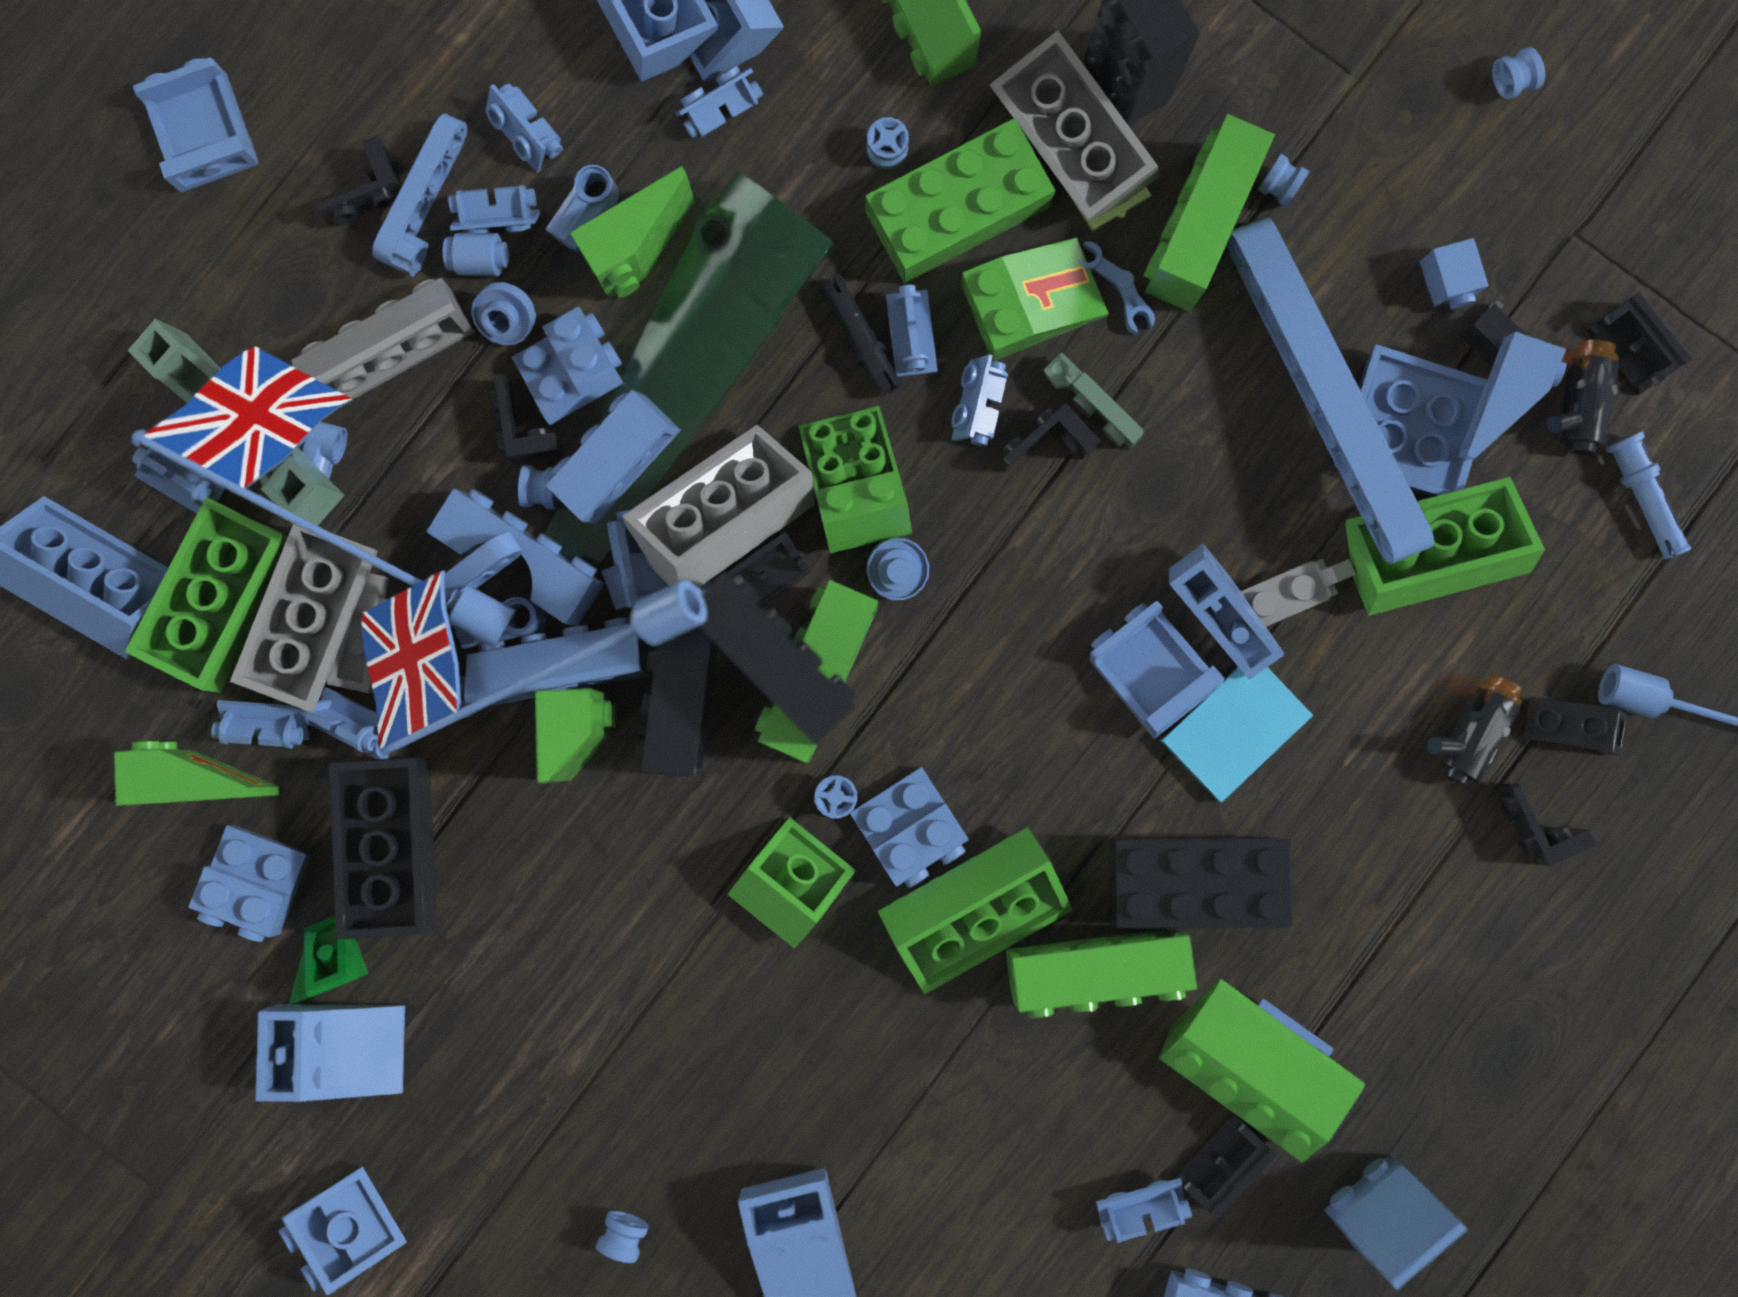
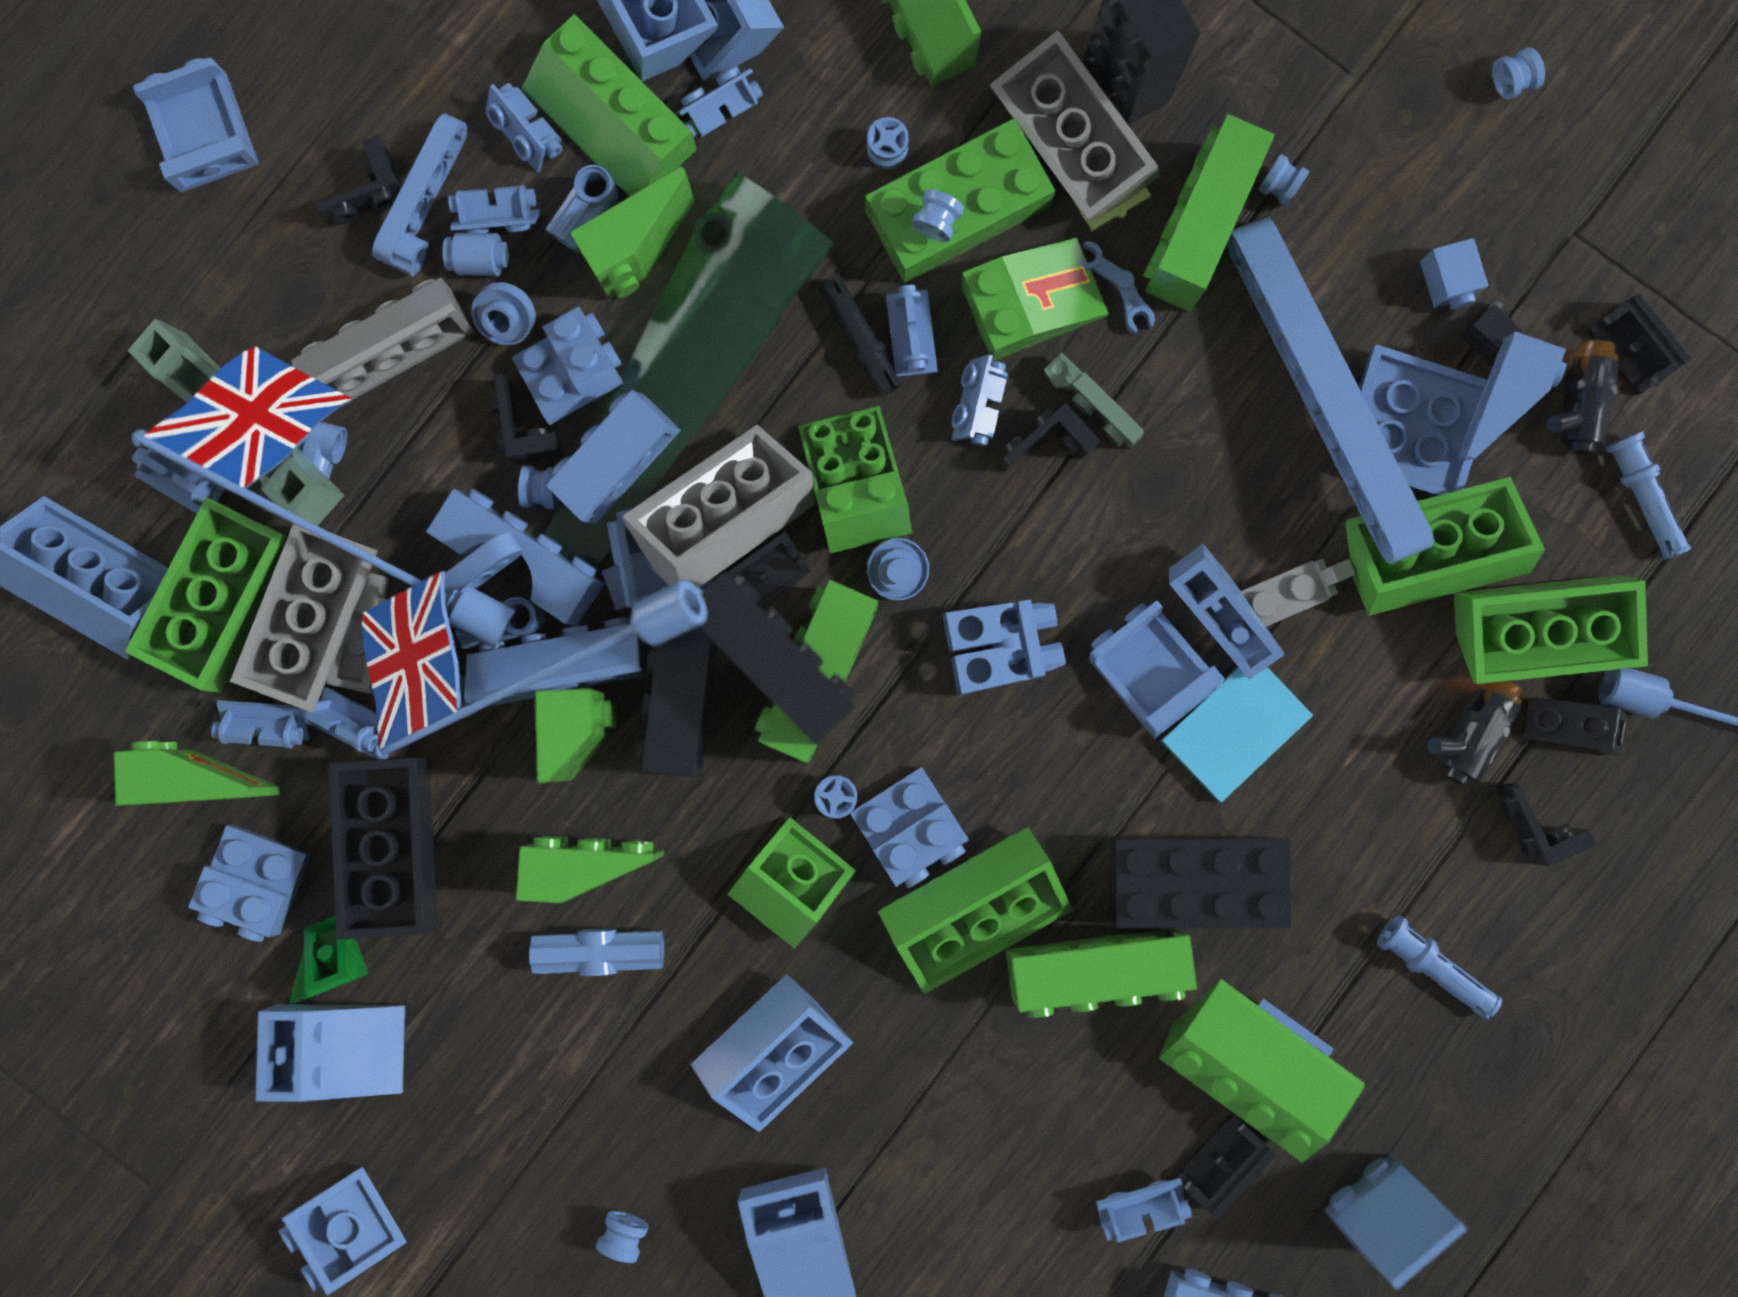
(559, 871): none -> bright green slope
(597, 951): none -> medium blue piece
(606, 109): none -> bright green slope
(771, 1054): none -> medium blue slope
(937, 215): none -> medium blue wheel
(1014, 642): none -> medium blue hips
(1424, 956): none -> medium blue pin
(1552, 628): none -> bright green slope

